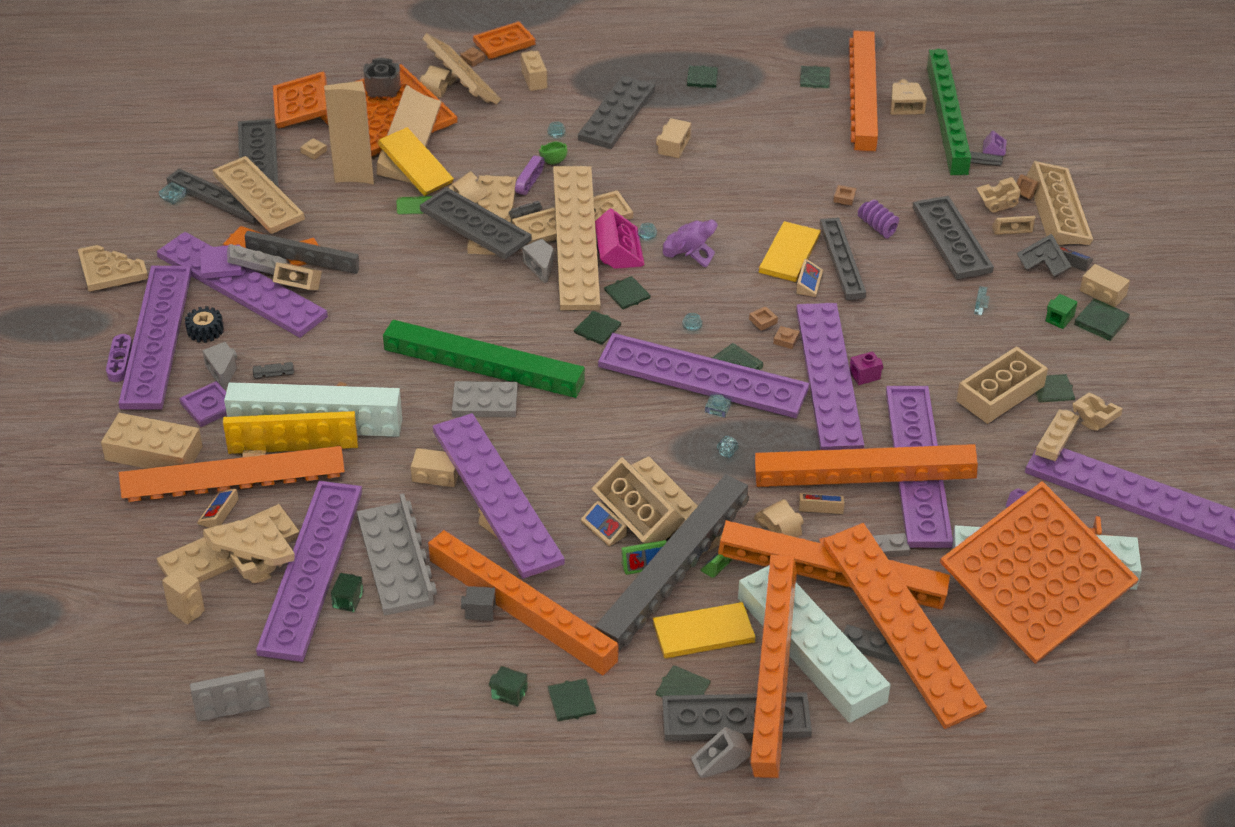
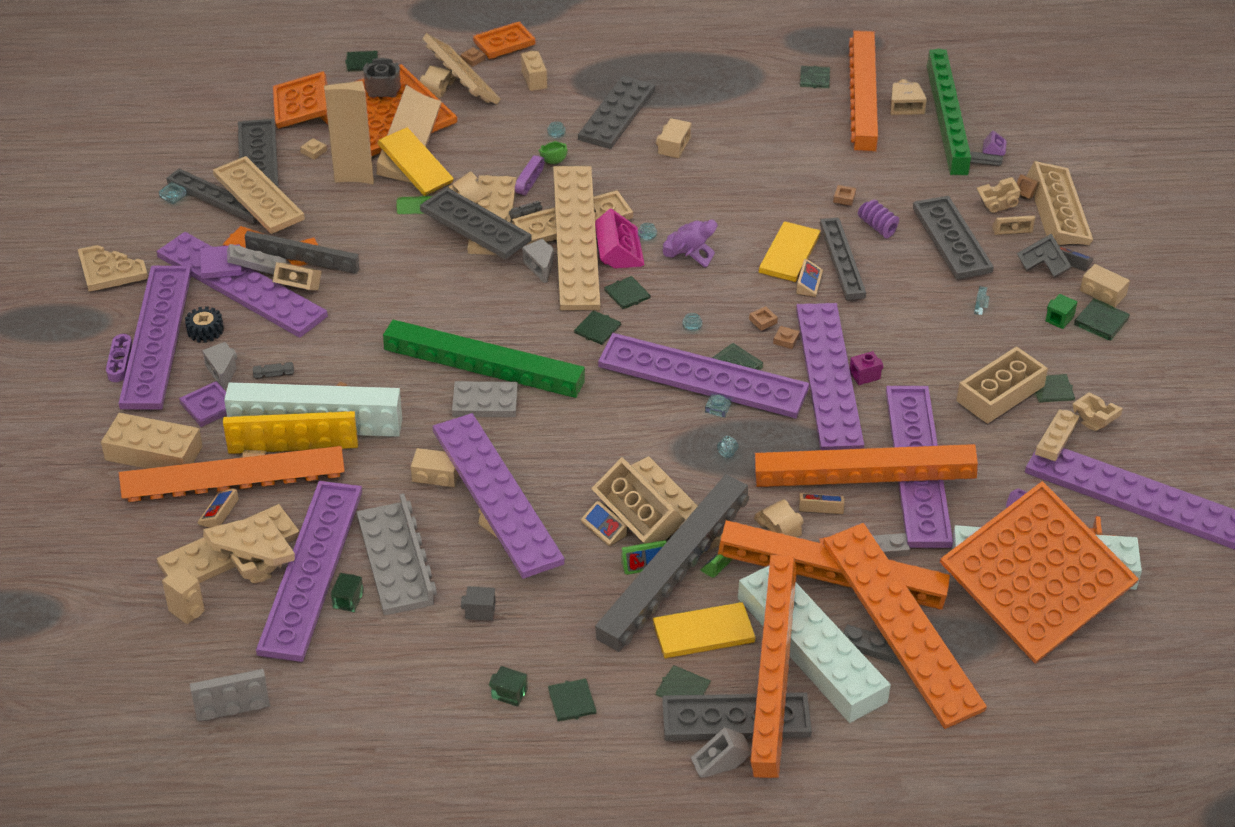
(356, 60): none -> clear green piece
(525, 603): orange brick -> none
(702, 76): clear green piece -> none

